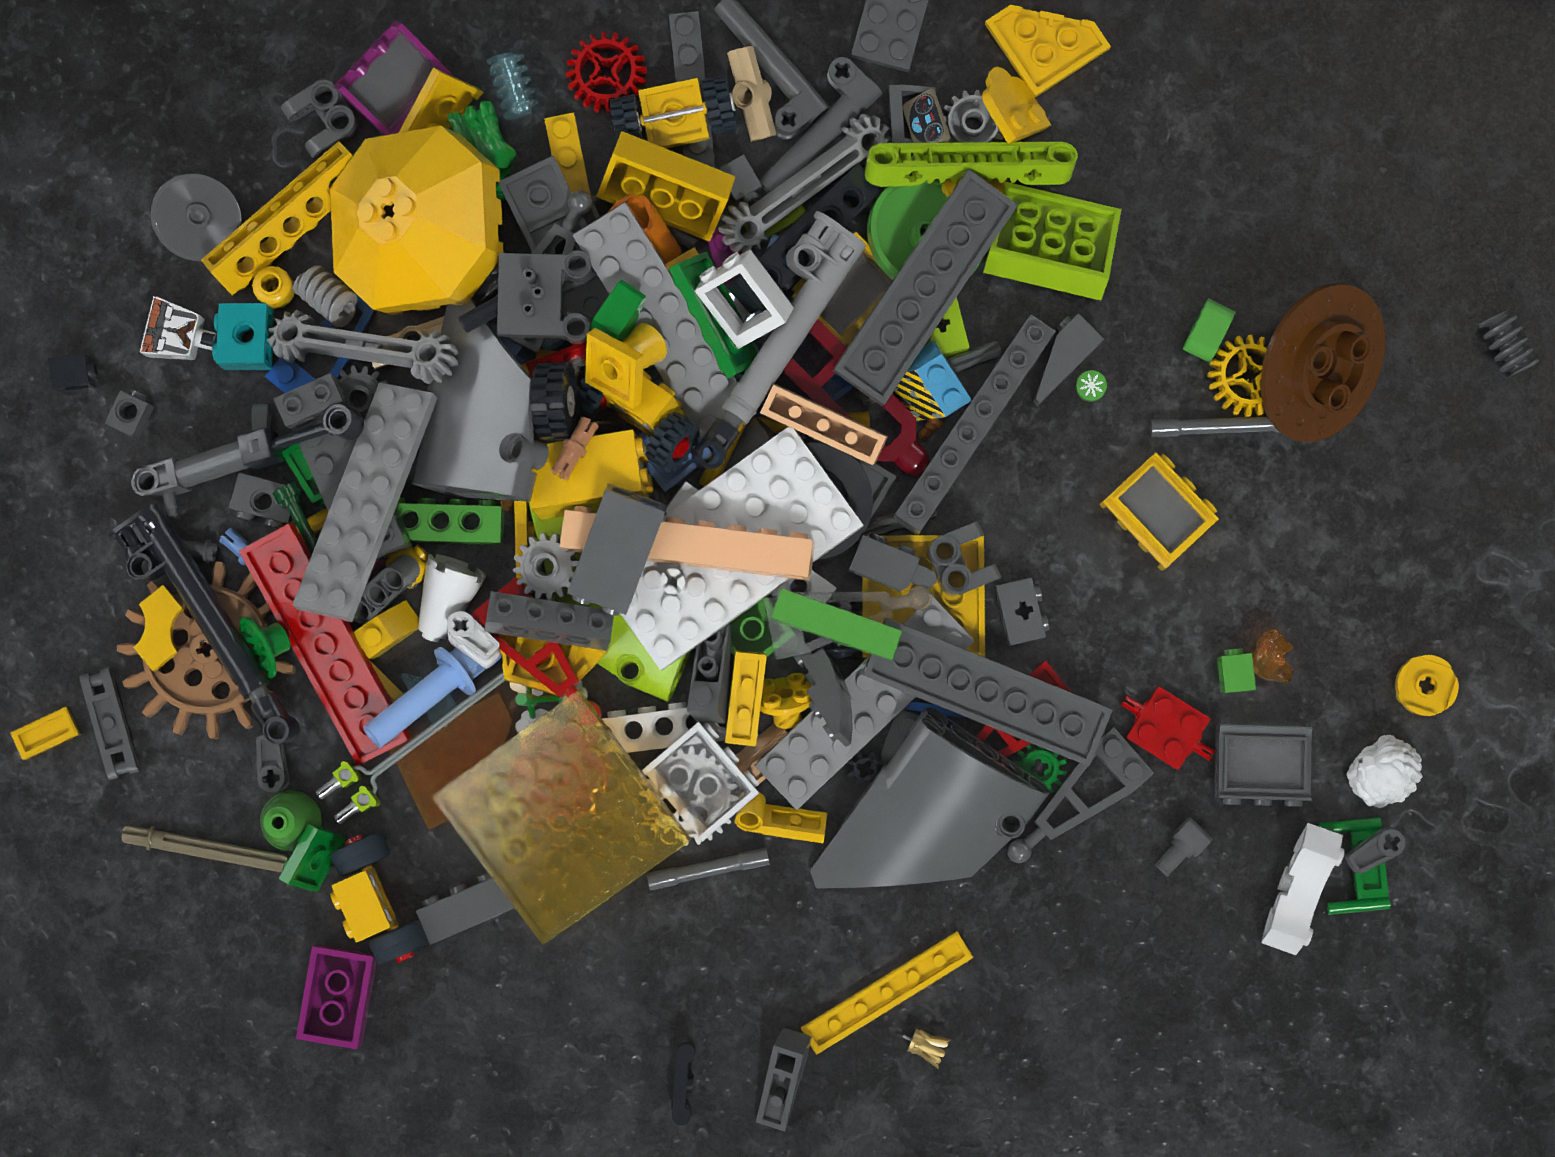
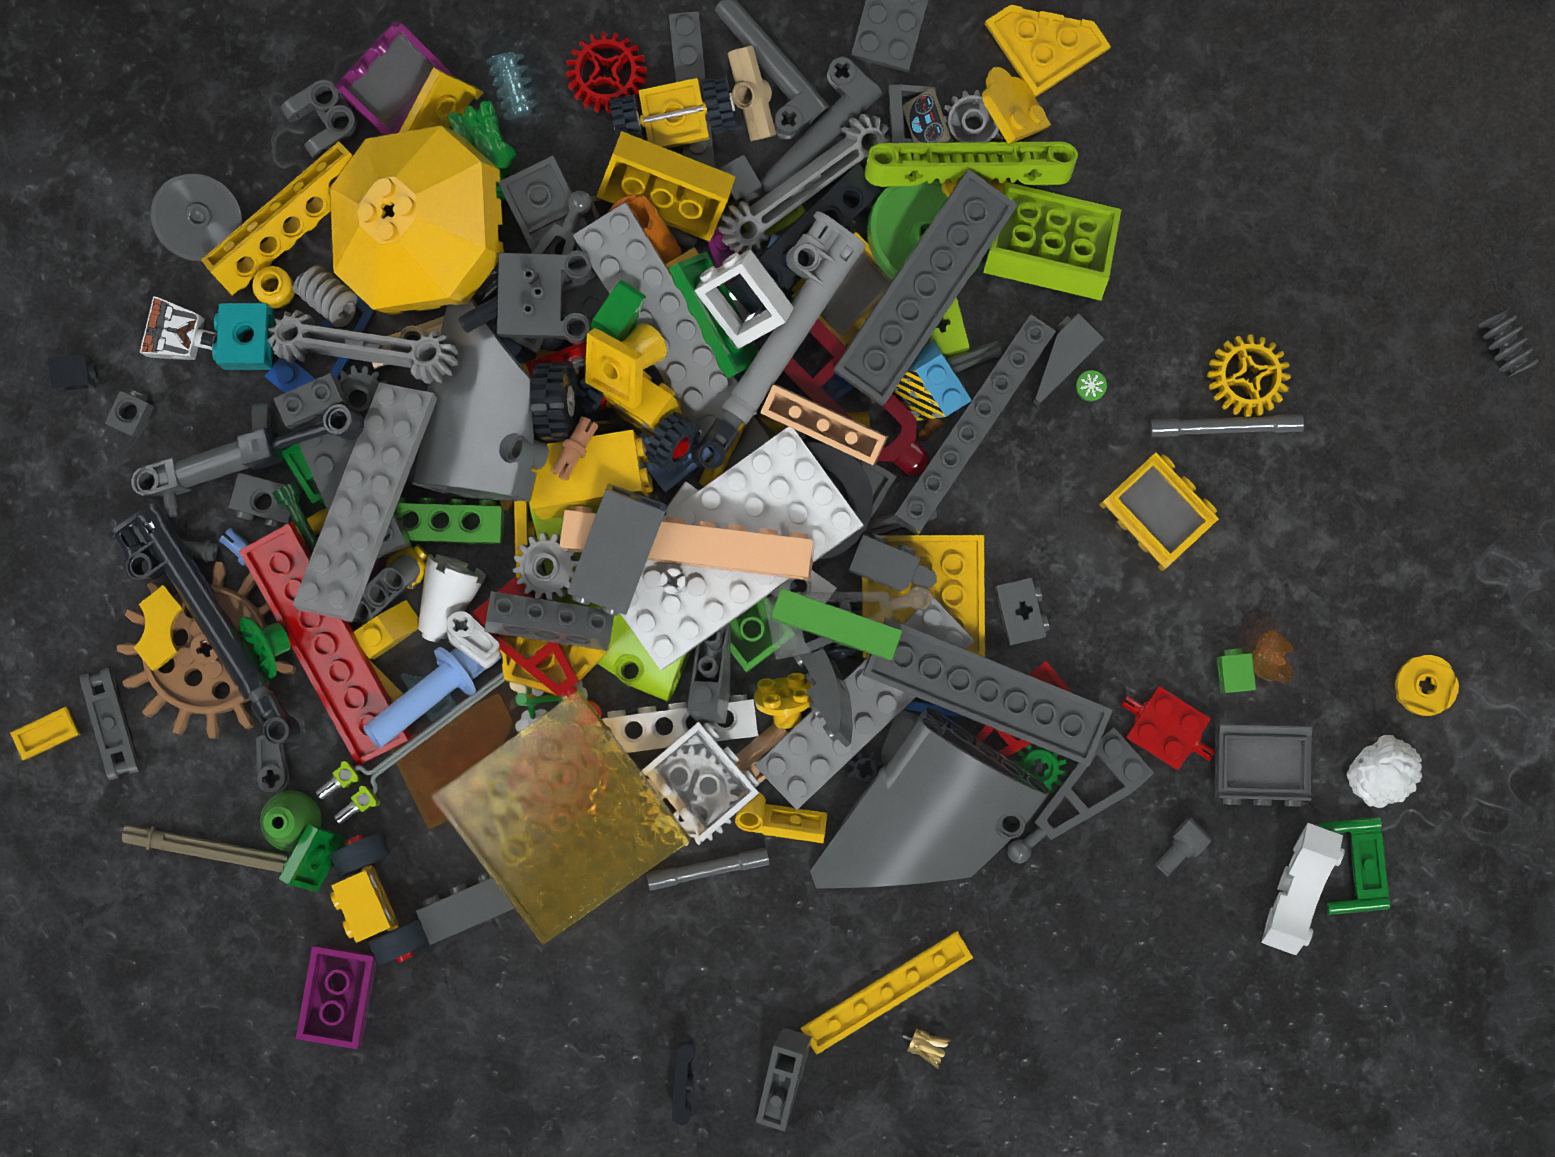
(567, 150): yellow plate -> none
(745, 698): yellow plate -> none
(956, 562): dark grey piece -> none
(1209, 330): bright green beam -> none
(1323, 362): reddish brown piece -> none
(1371, 850): dark grey piece -> none

